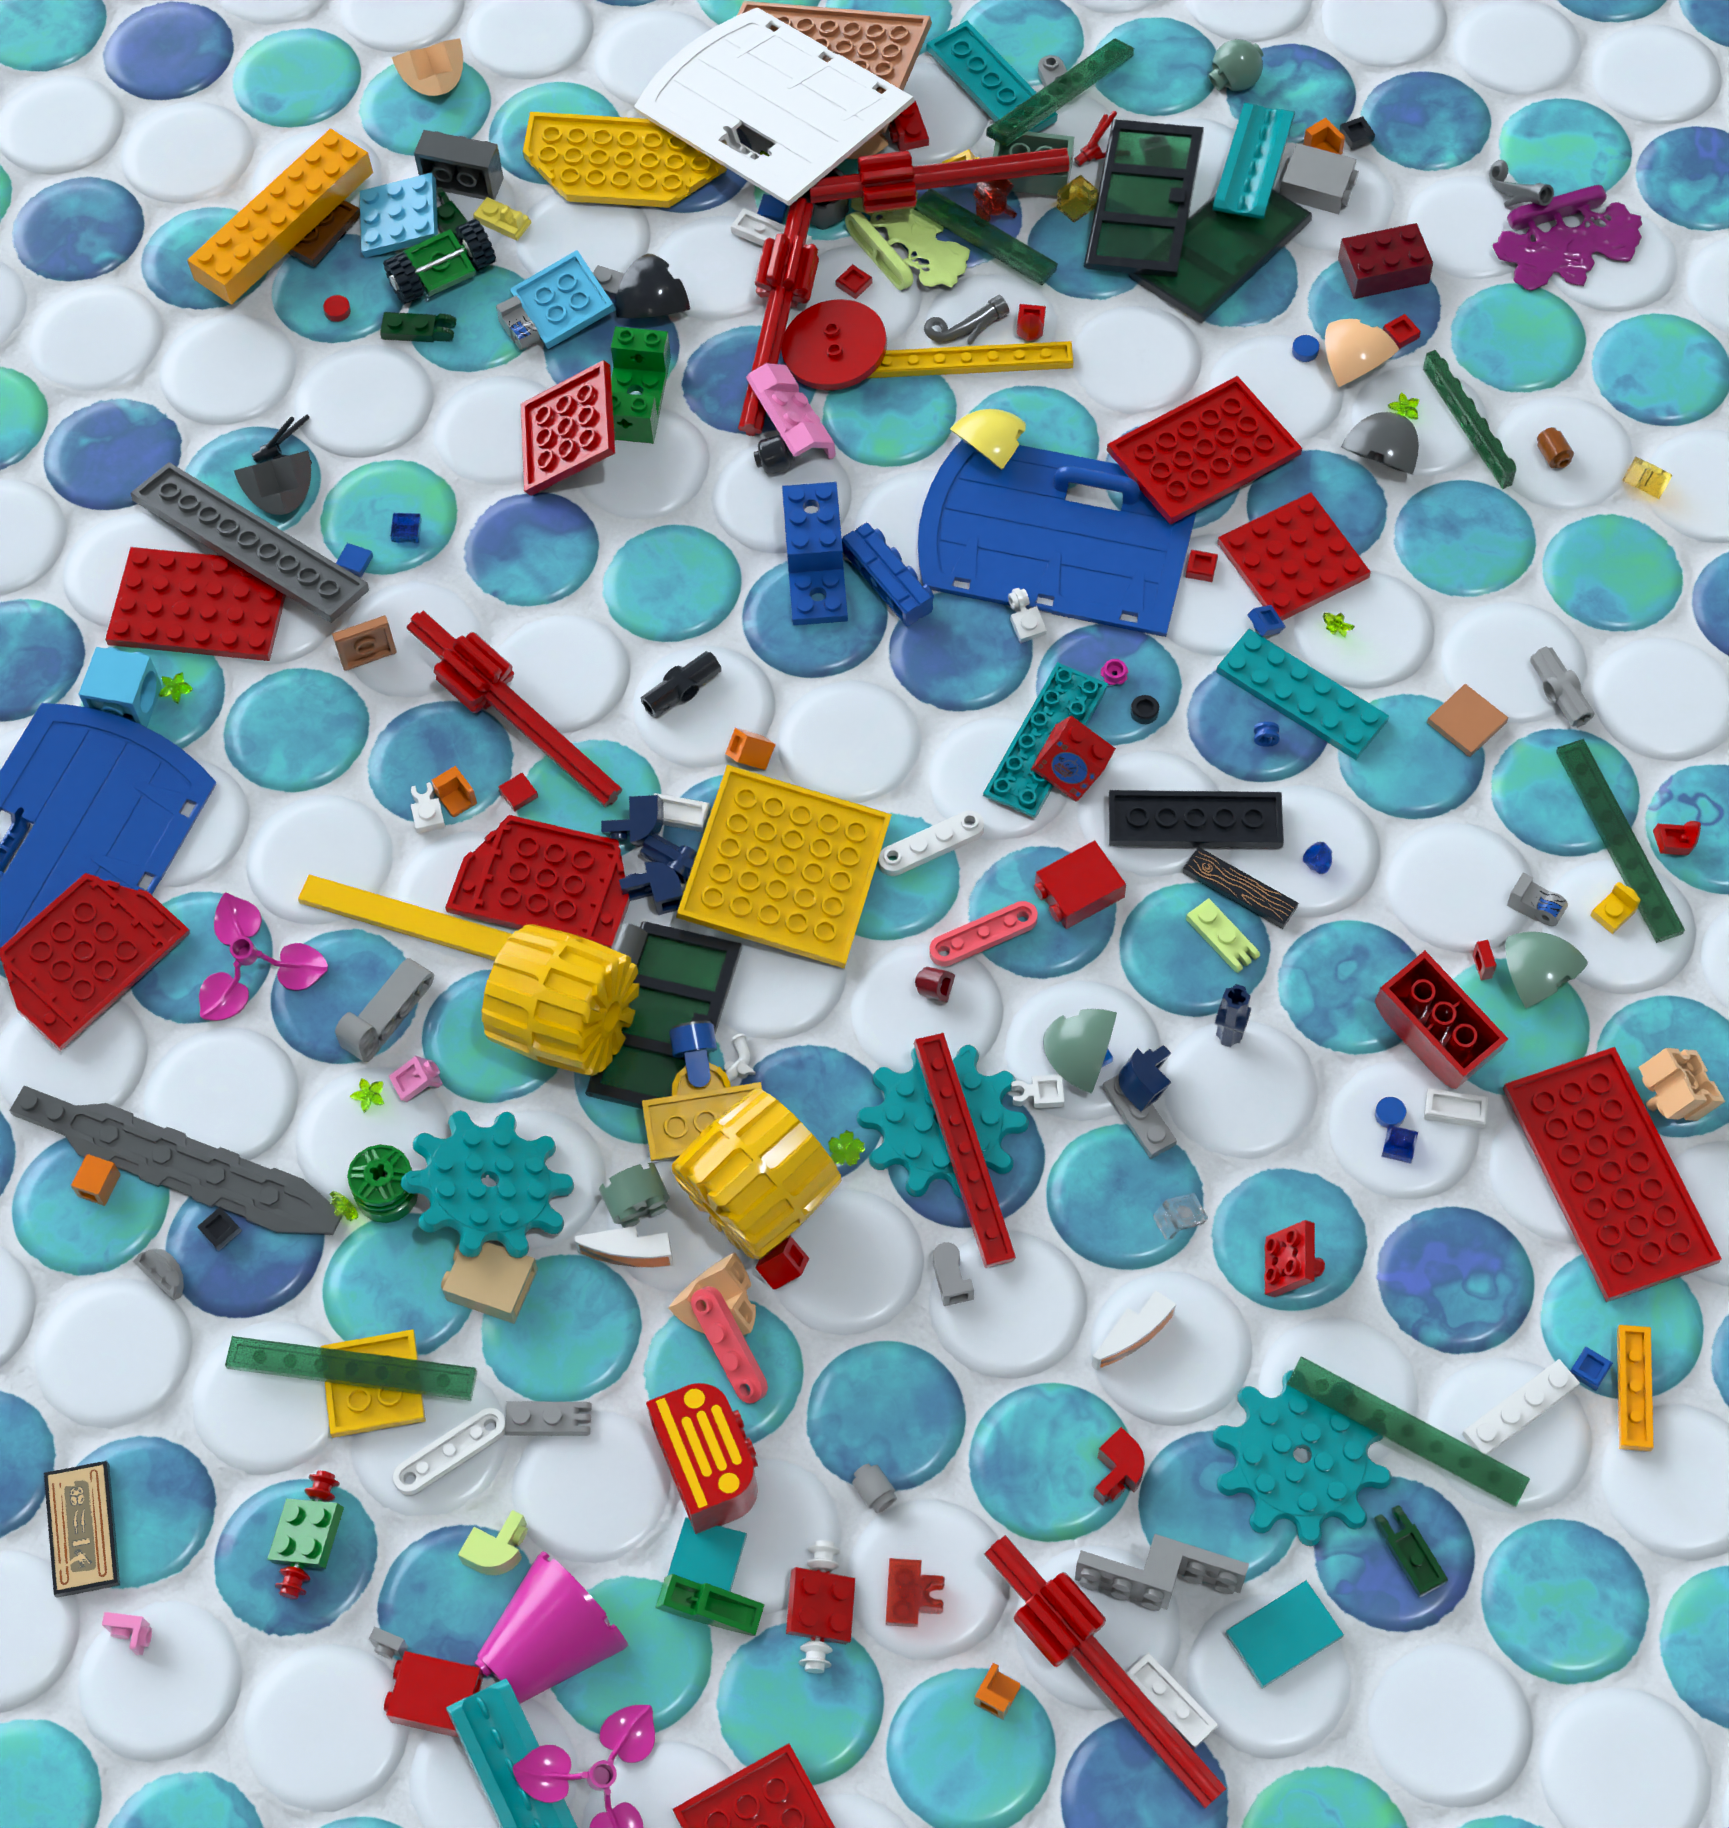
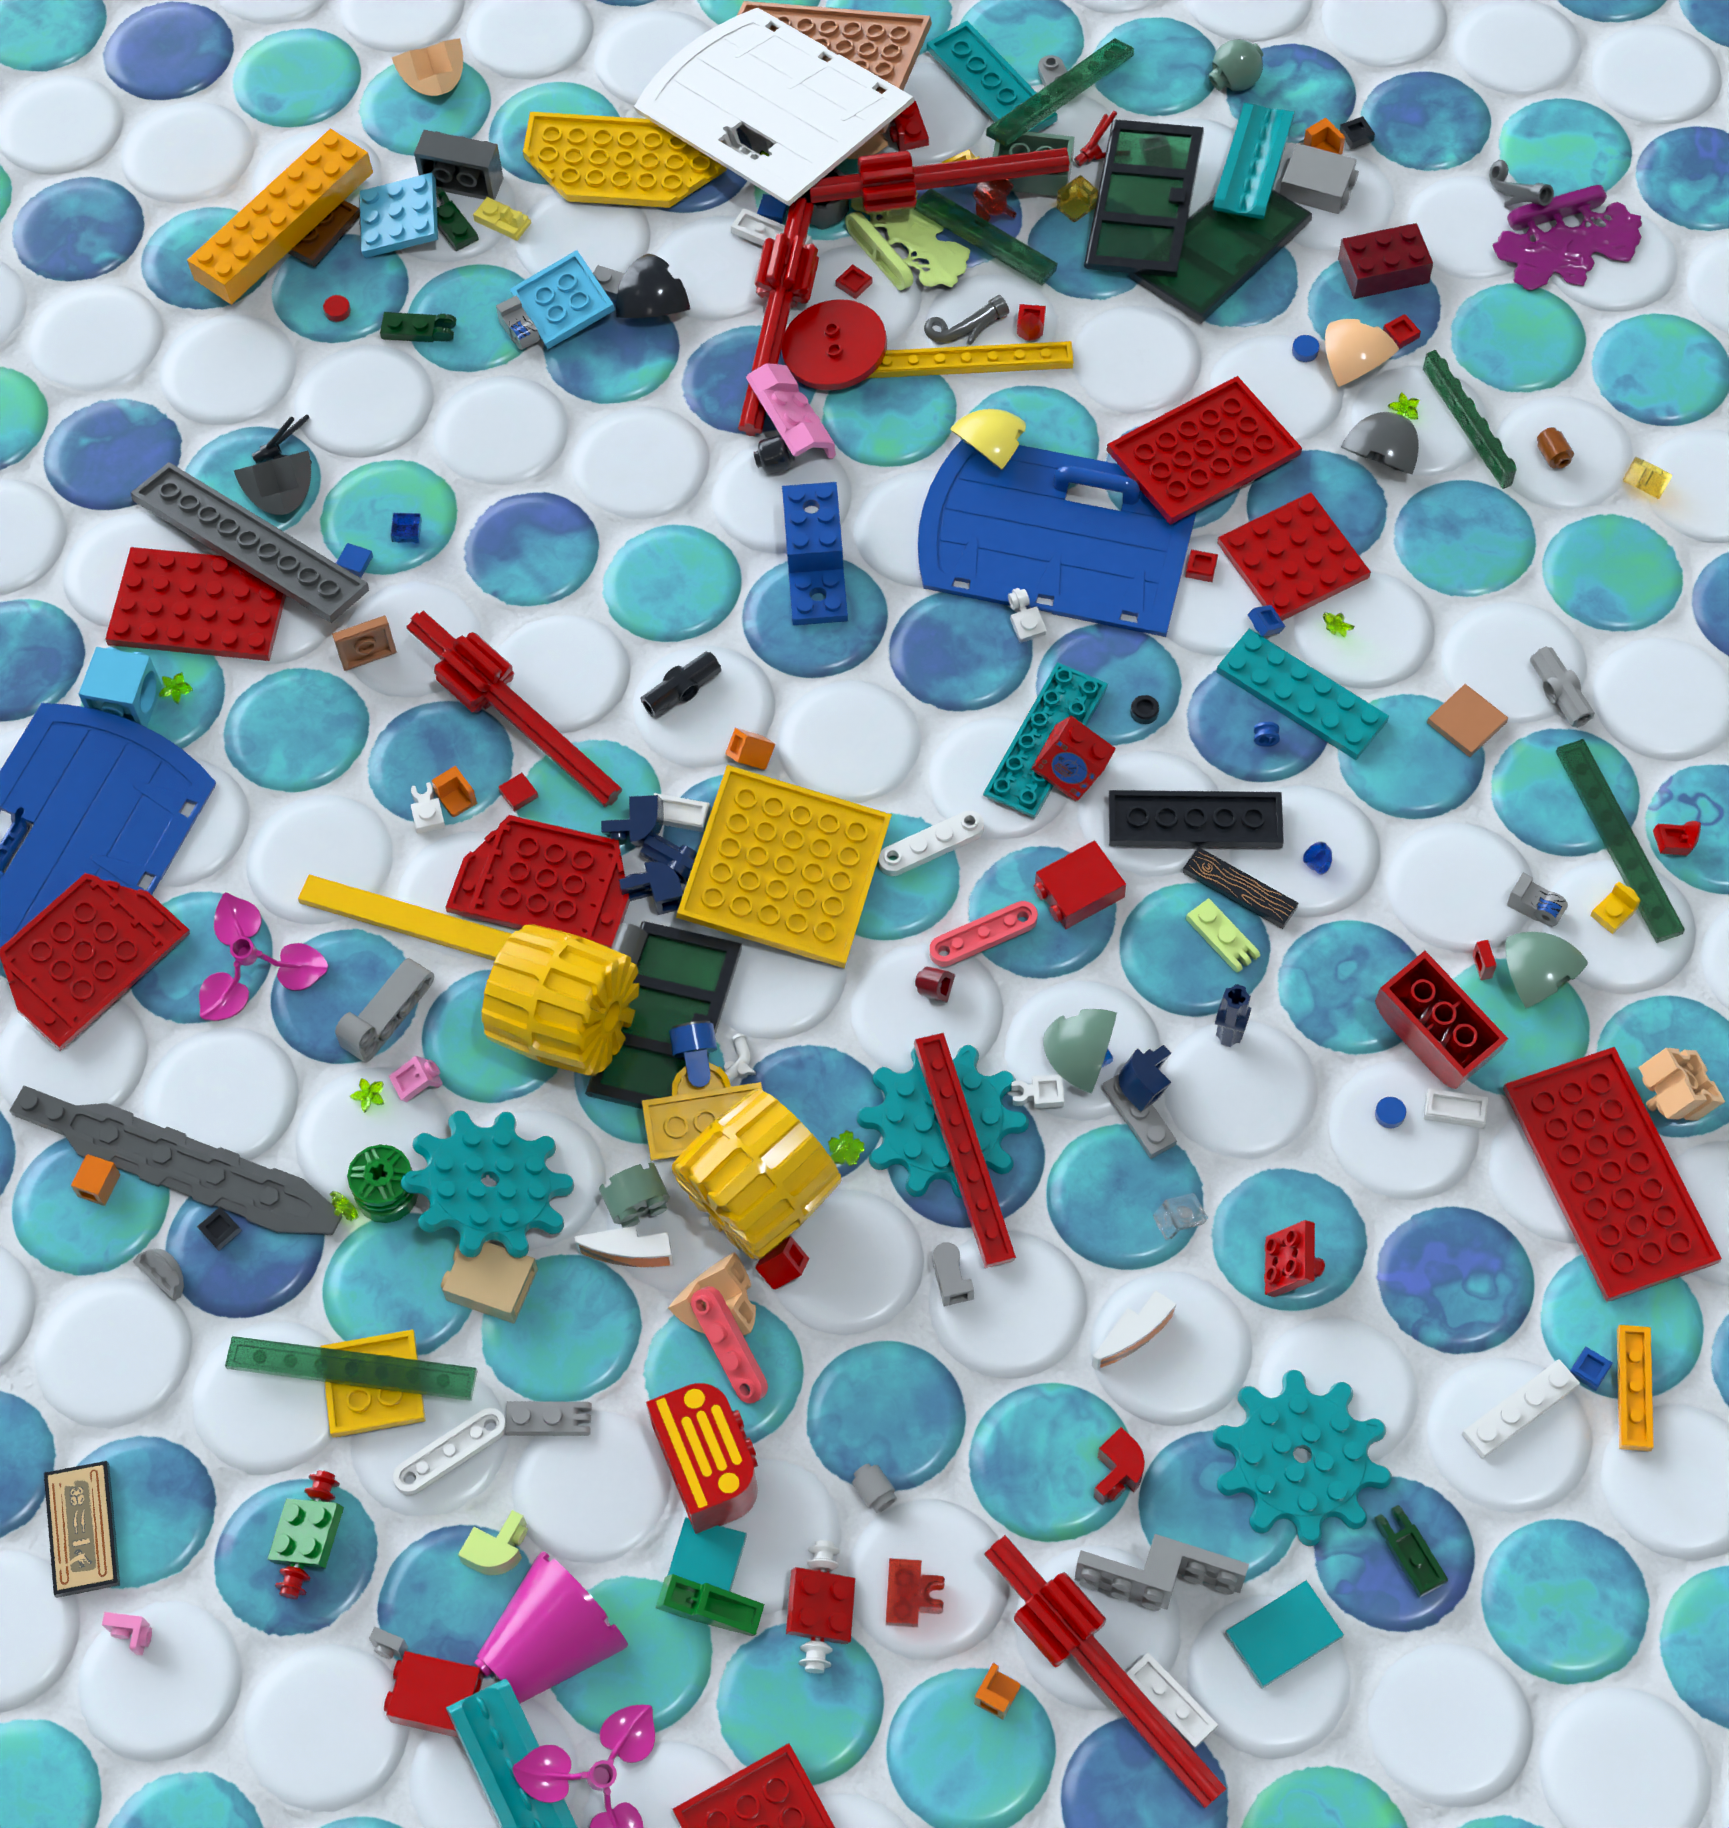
(440, 262): plate -> none
(567, 428): red plate -> none
(641, 365): green plate -> none
(887, 574): blue brick -> none
(1116, 666): dark pink plate -> none
(1399, 1144): clear blue tile -> none
(1408, 1431): clear green tile -> none

